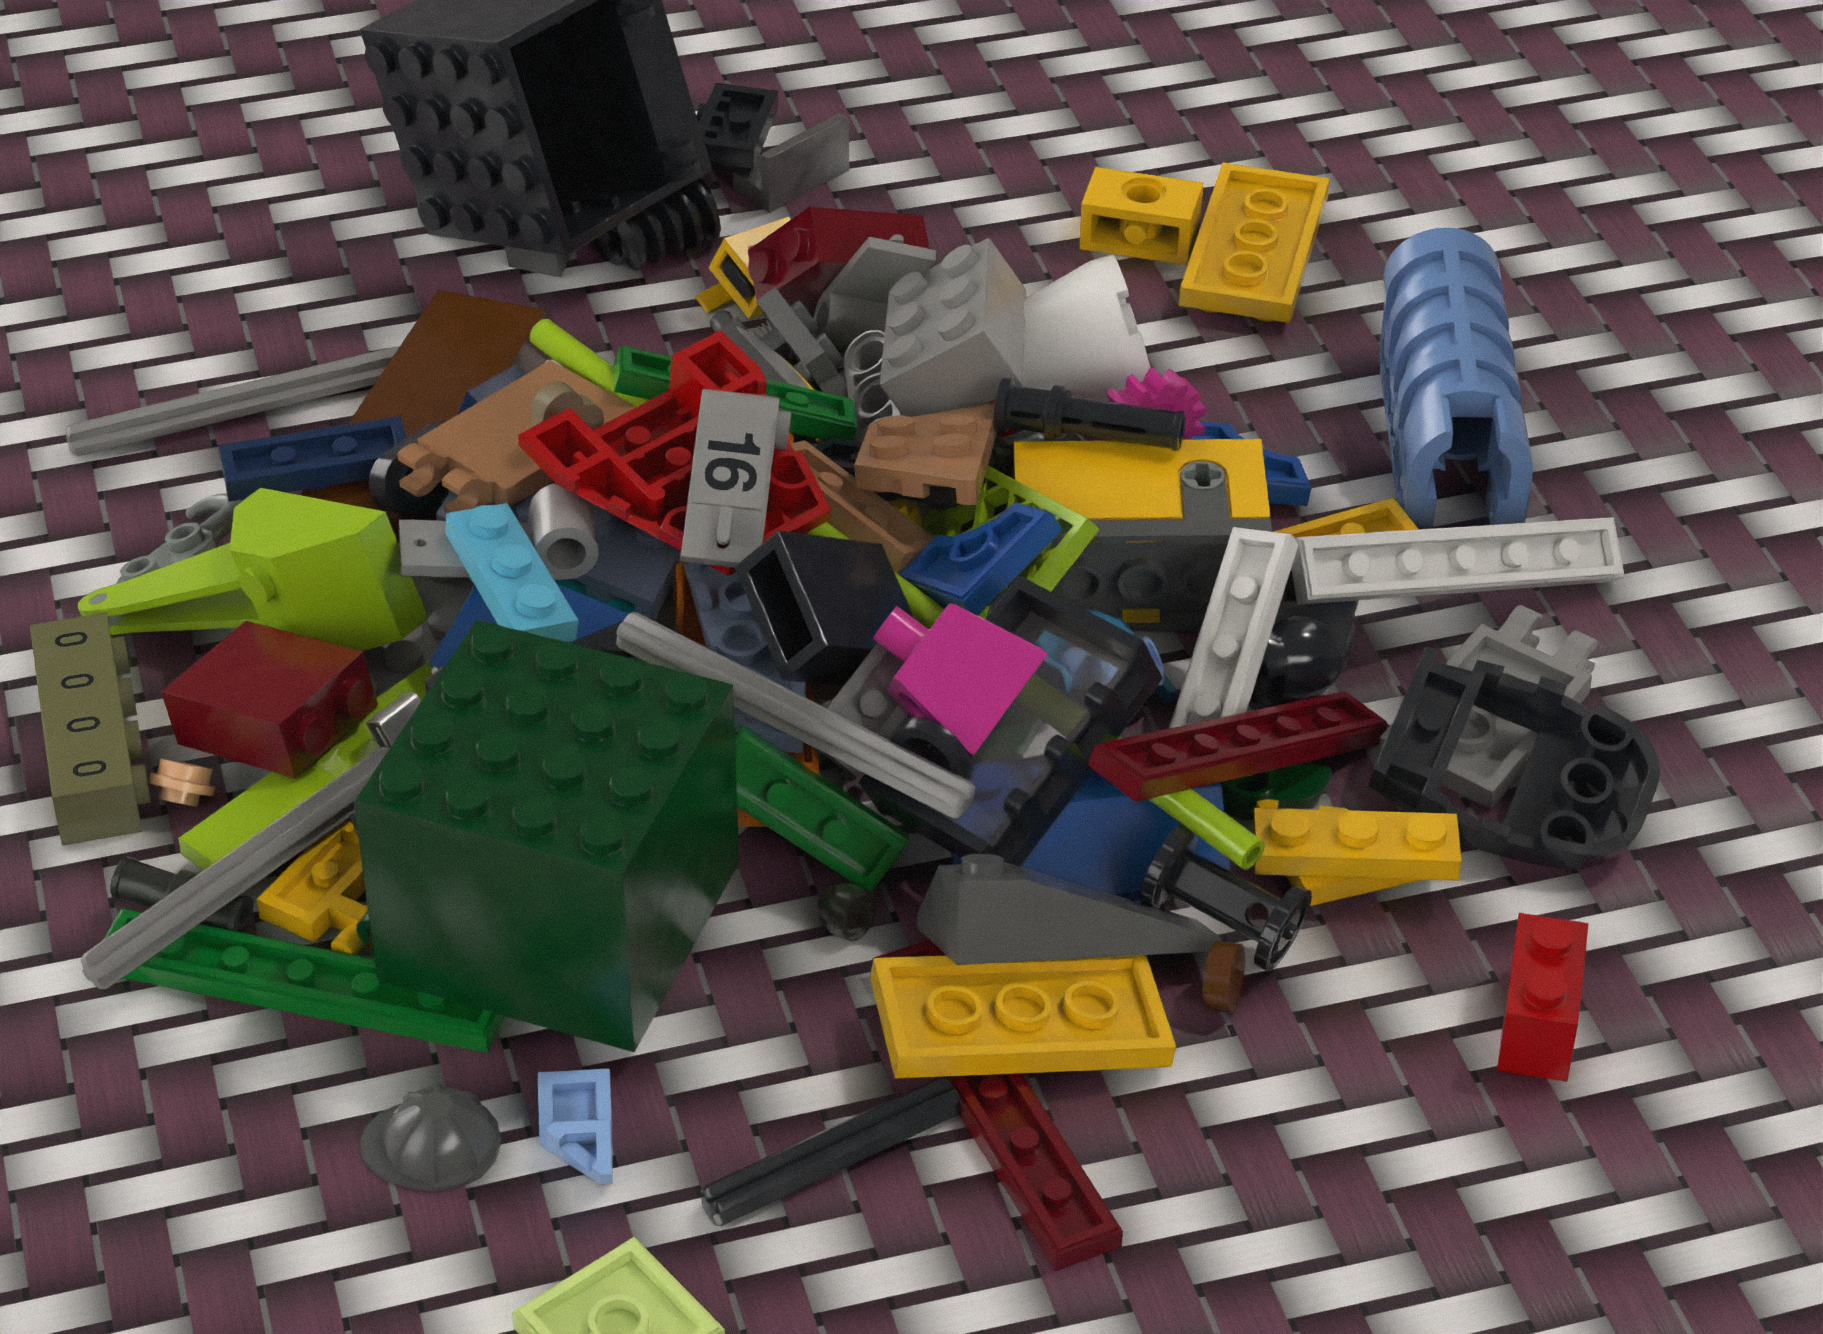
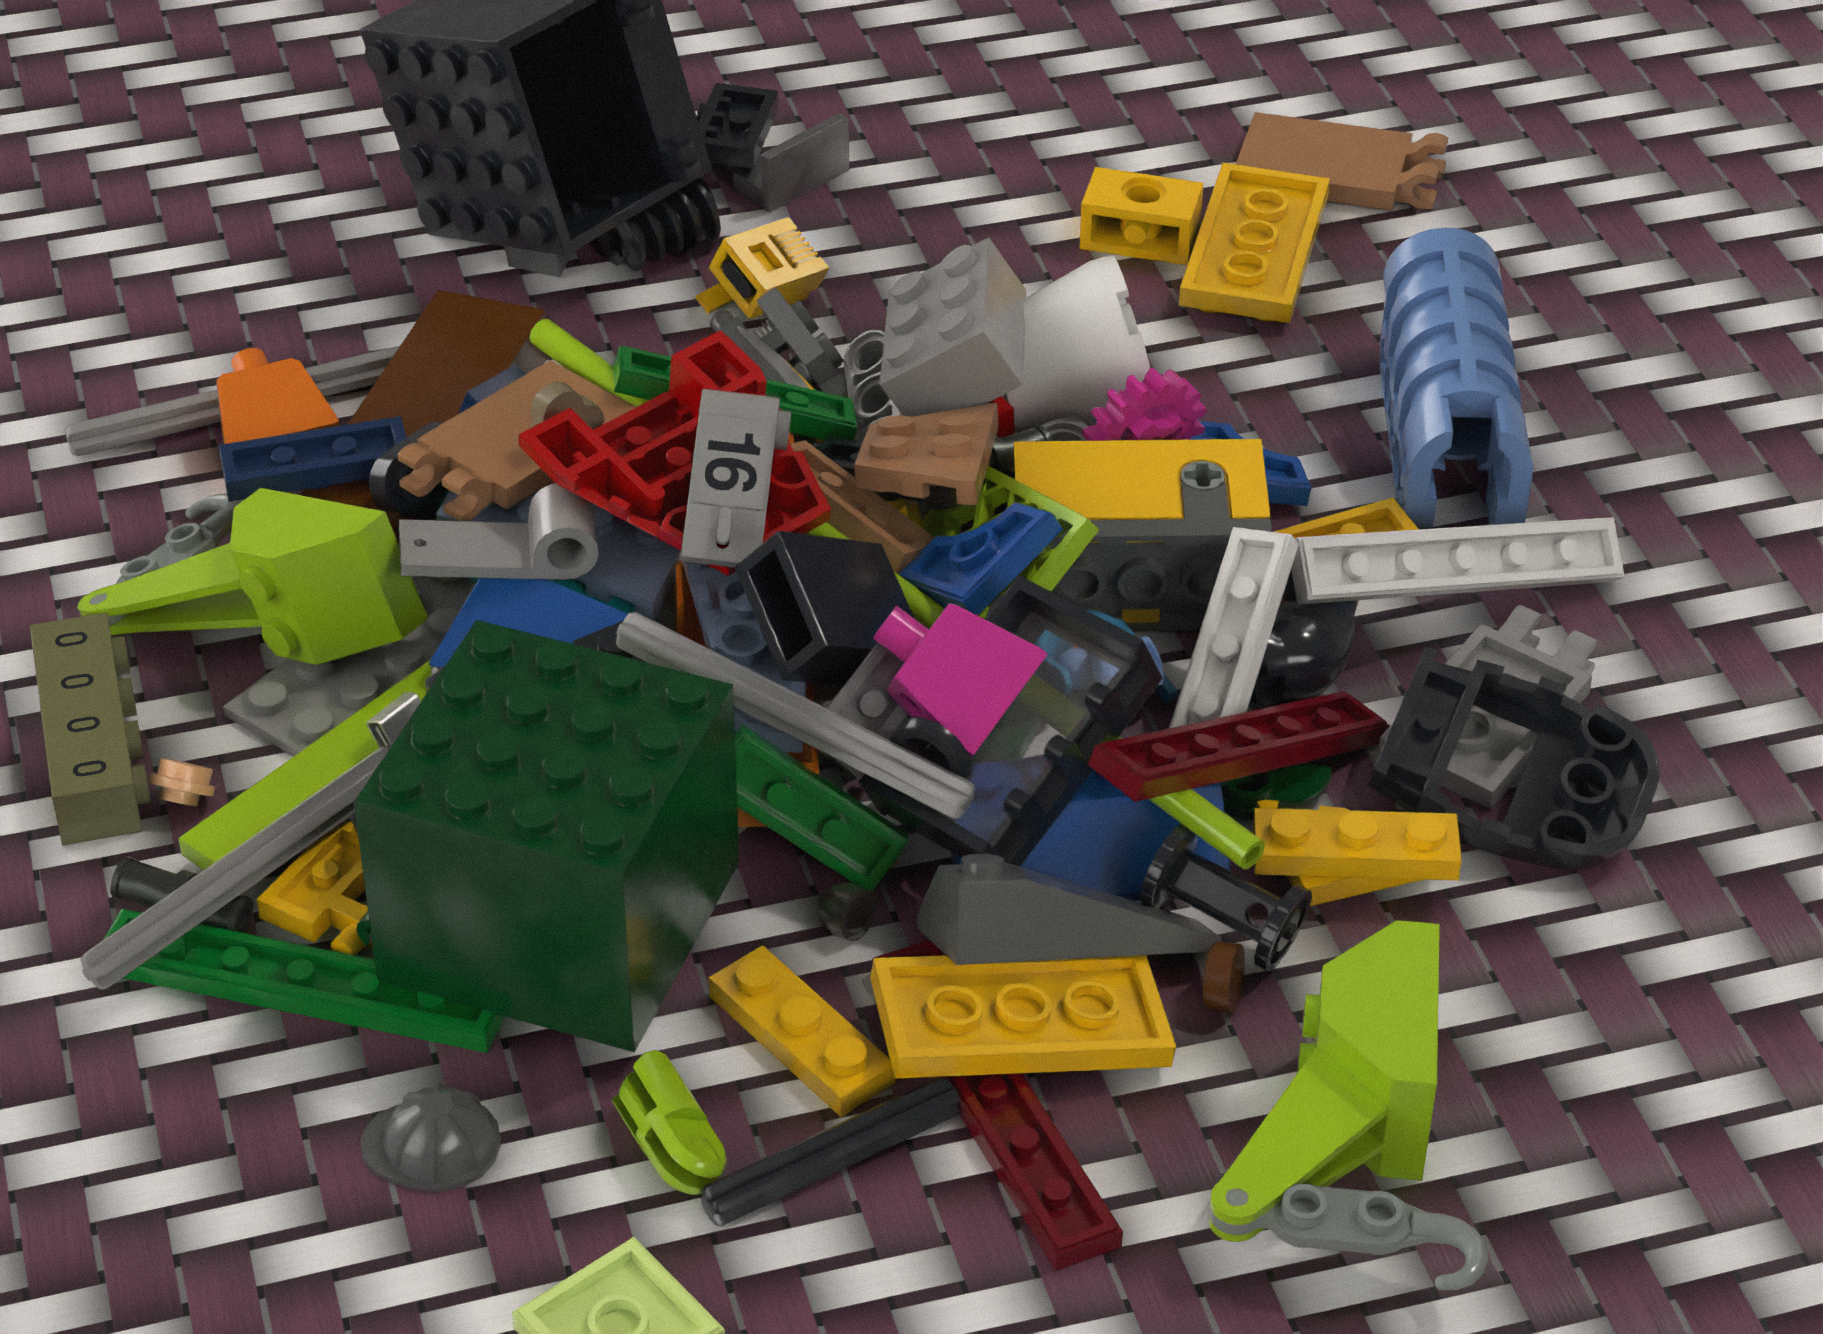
(269, 399): none -> orange torso
(270, 698): dark red brick -> none
(510, 572): medium azure plate -> none
(578, 1120): light blue slope -> none
(670, 1124): none -> lime arm
(802, 1030): none -> yellow plate
(818, 244): dark red brick -> none
(860, 292): light grey door -> none
(1059, 413): black pin -> none
(1355, 1100): none -> lime slope
(1363, 163): none -> medium nougat tile
(1543, 997): red brick -> none

